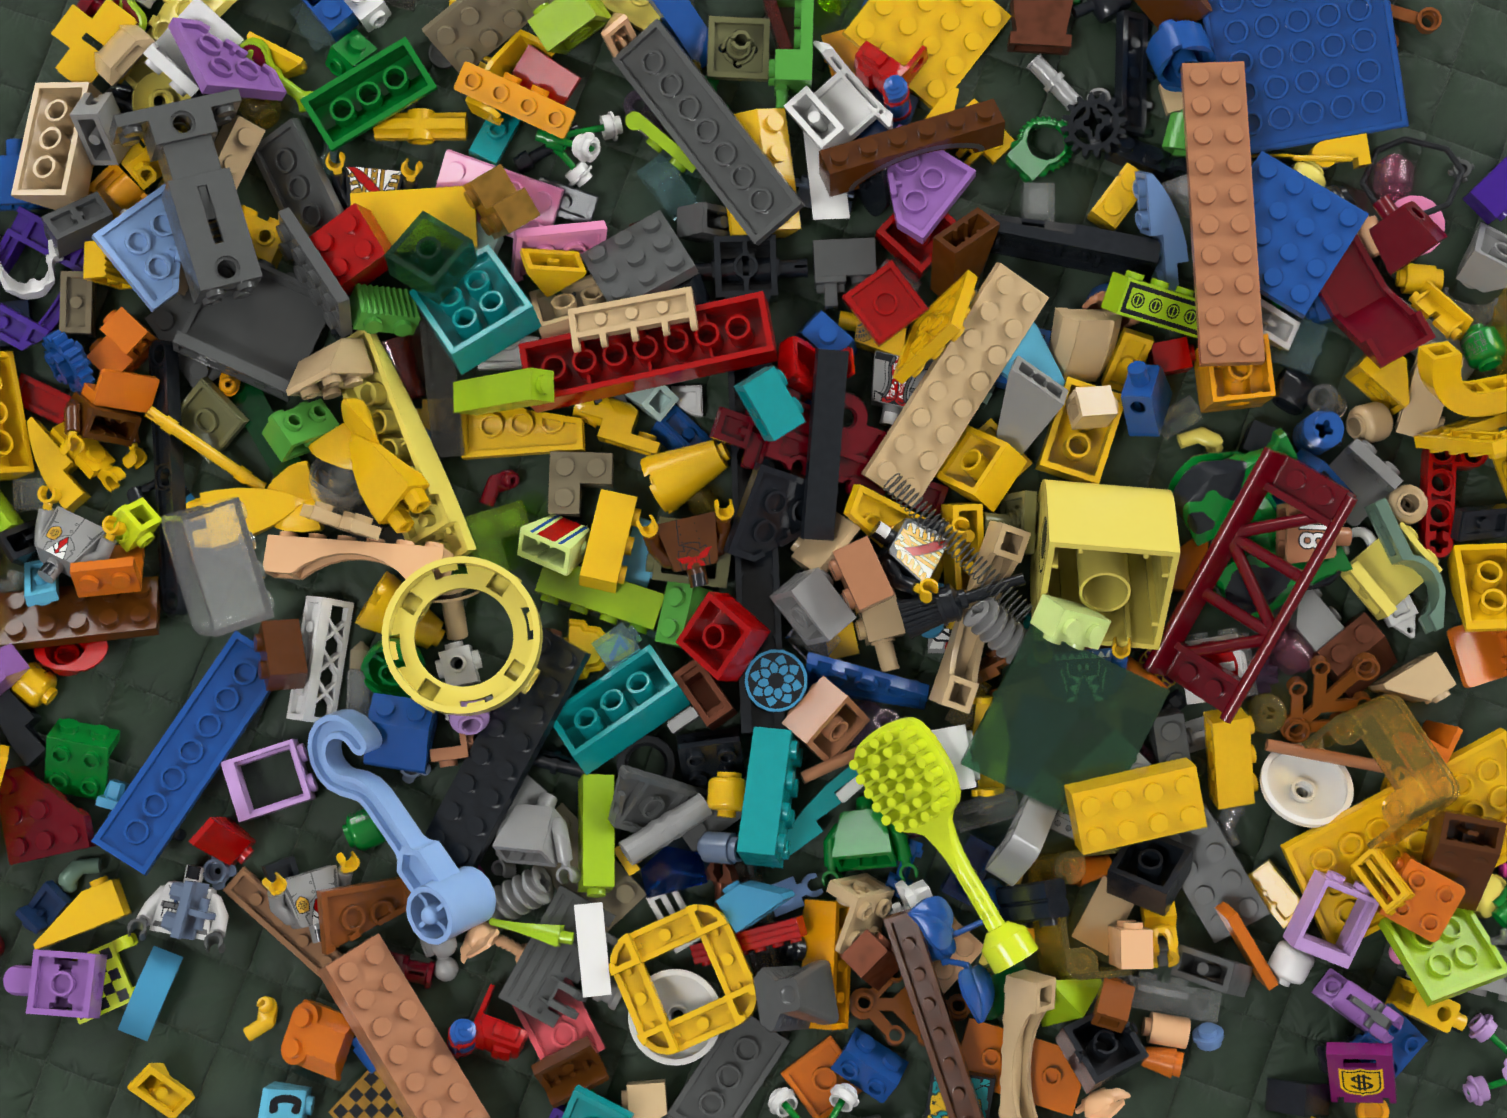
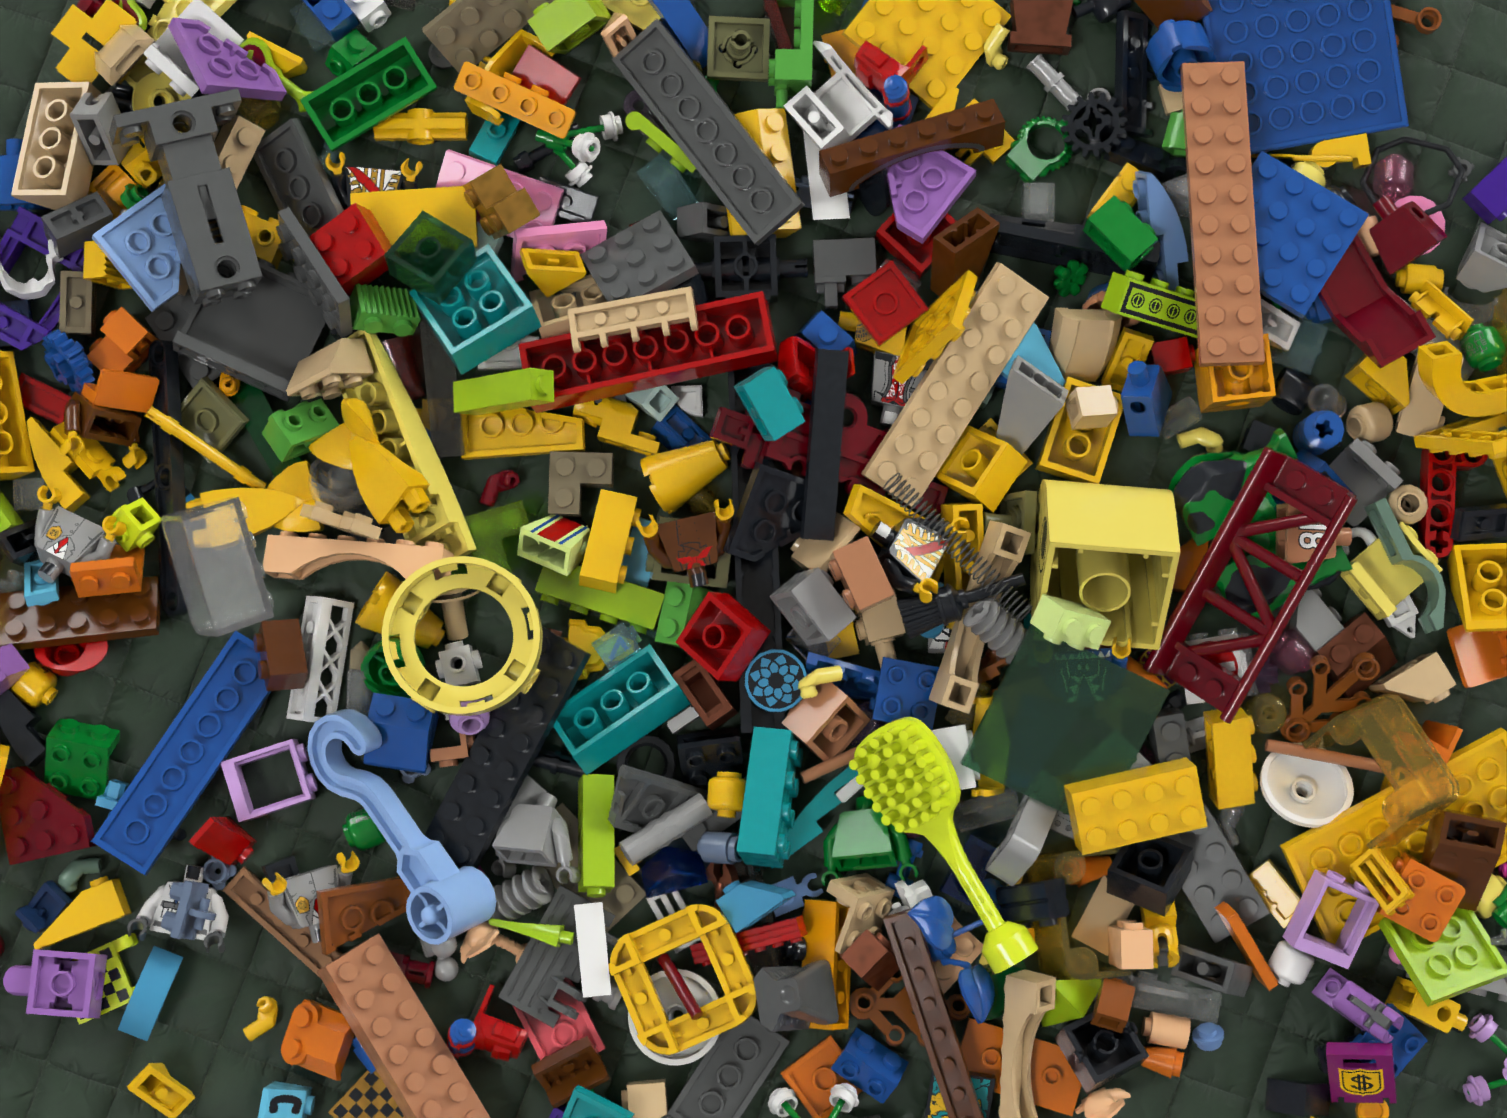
(133, 195): none -> green plate
(680, 986): none -> dark red piece
(818, 676): none -> light yellow arm
(904, 692): none -> blue hinge
(993, 49): none -> light yellow arm
(1070, 277): none -> green plant
(1120, 233): none -> green brick

